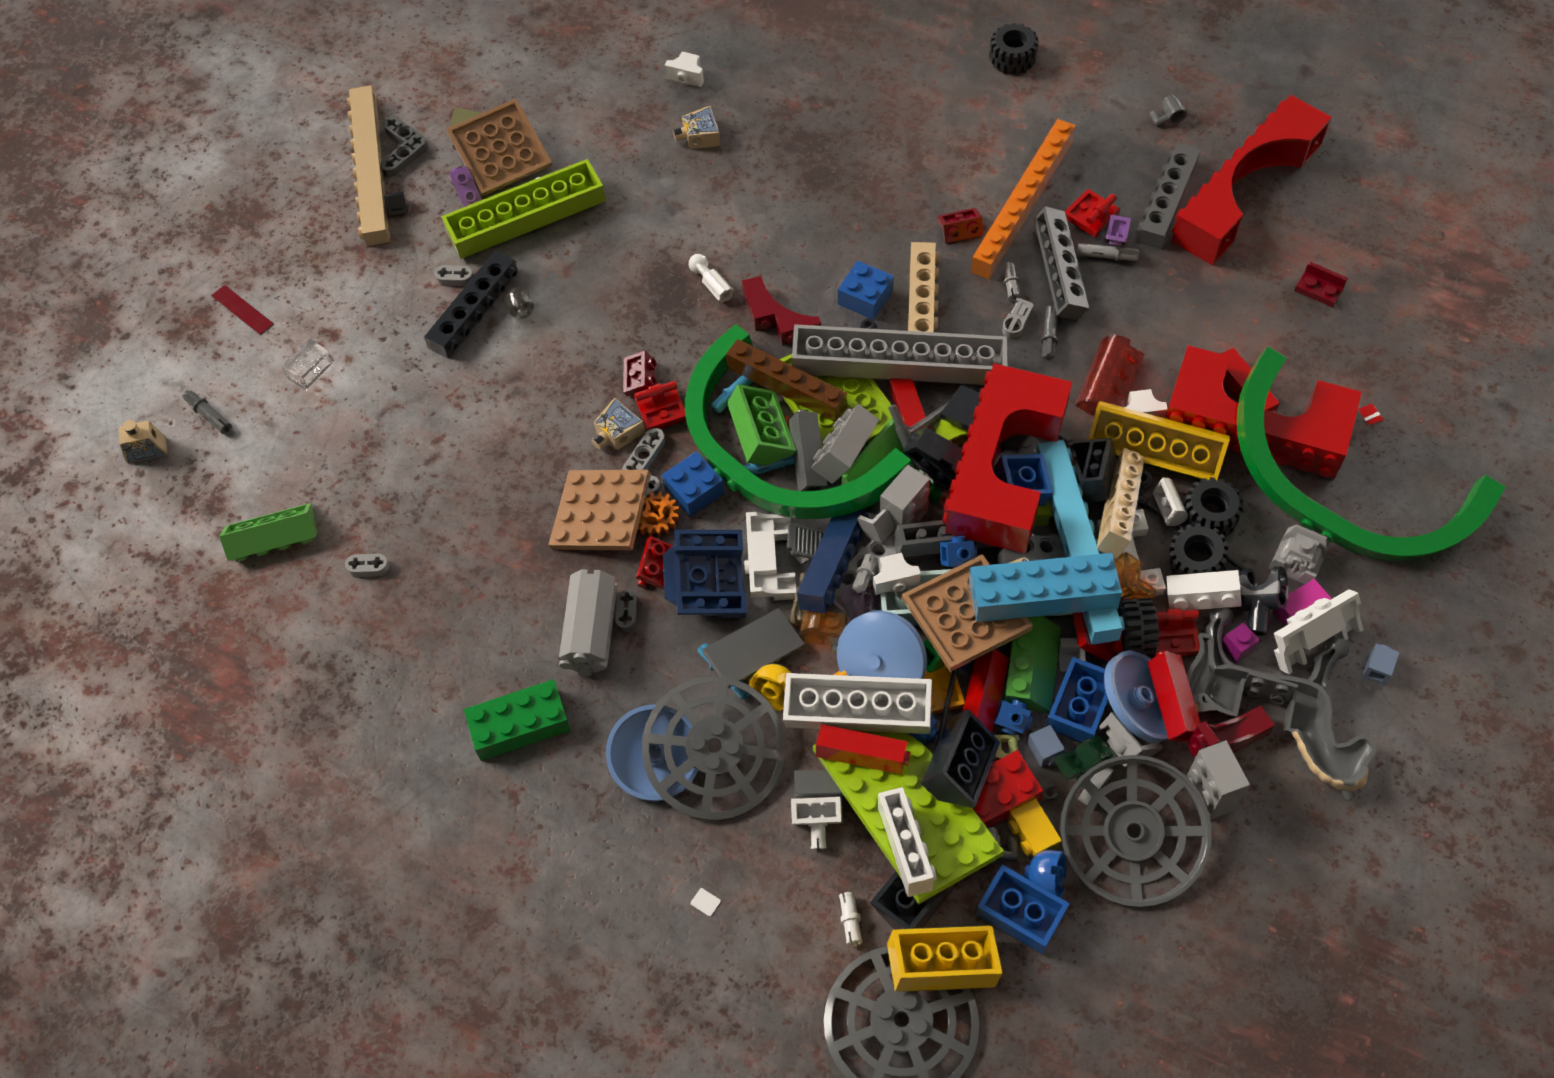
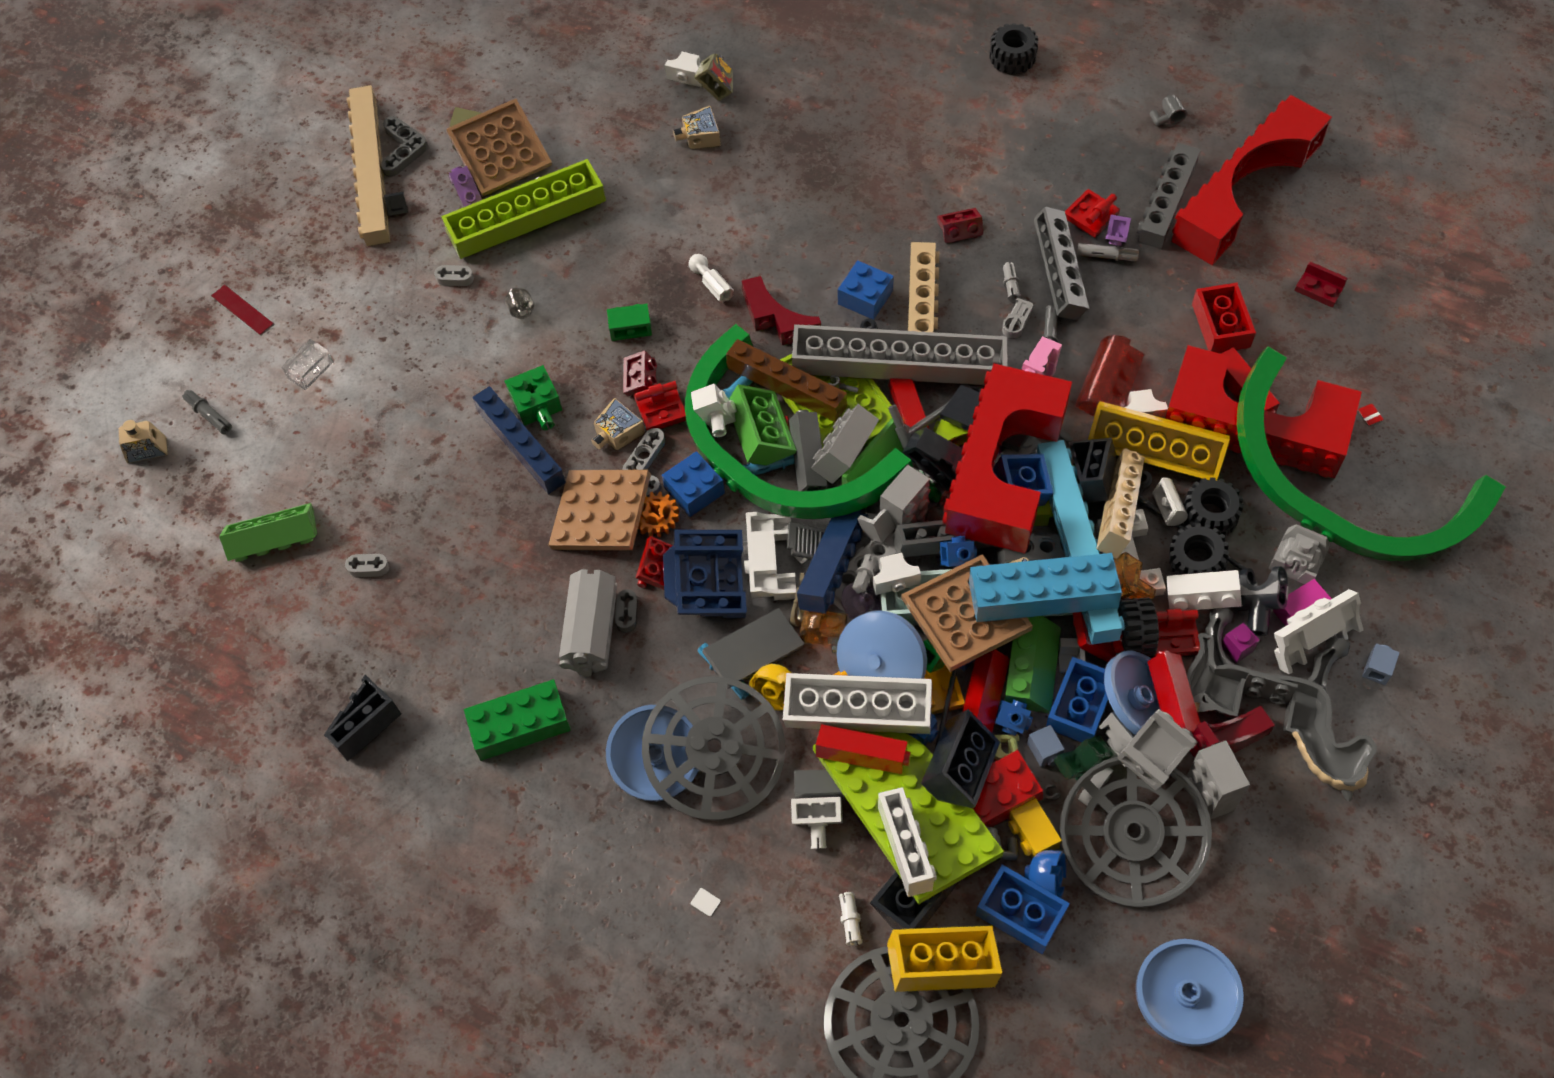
(362, 719): none -> black wedge
(471, 304): black brick -> none
(519, 440): none -> dark blue brick
(534, 397): none -> green brick
(629, 322): none -> green brick
(714, 408): none -> white brick
(715, 76): none -> olive torso
(835, 379): none -> dark grey hand
(1022, 199): orange brick -> none
(1043, 358): none -> bright pink hips
(1157, 749): none -> light grey panel
(1189, 992): none -> medium blue dish
(1223, 318): none -> red brick

